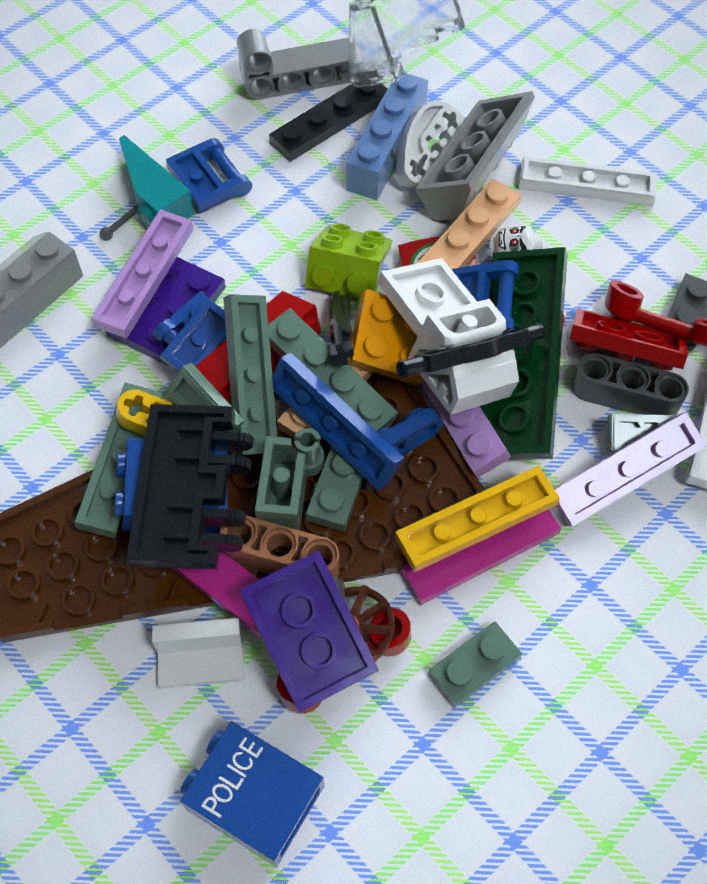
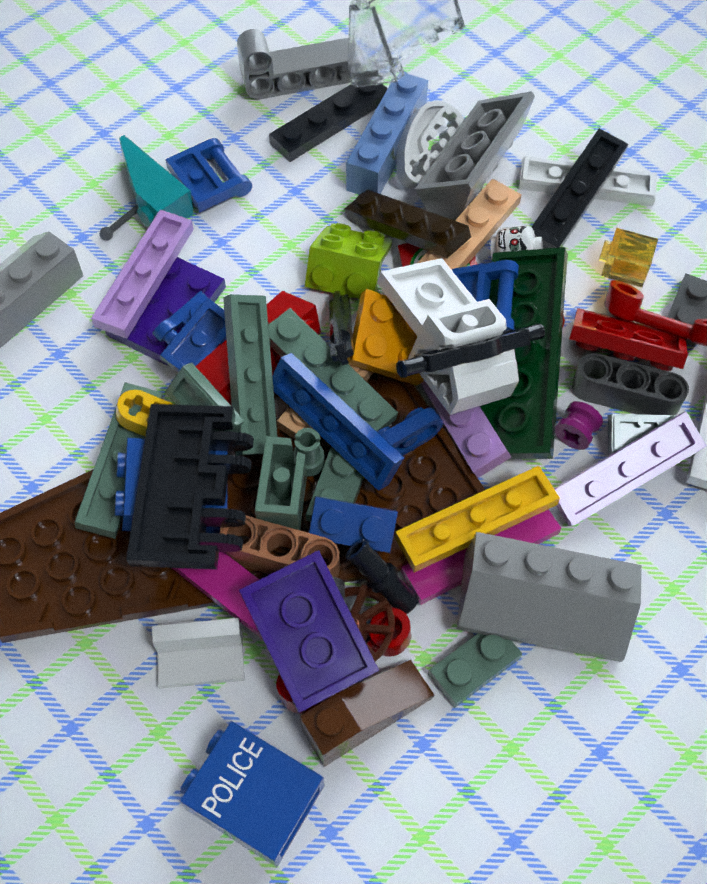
(351, 522): none -> blue plate
(363, 711): none -> slope
(381, 576): none -> black pin
(408, 223): none -> dark brown plate
(549, 596): none -> light grey slope
(578, 425): none -> magenta wheel
(579, 189): none -> black plate
(628, 257): none -> clear yellow brick

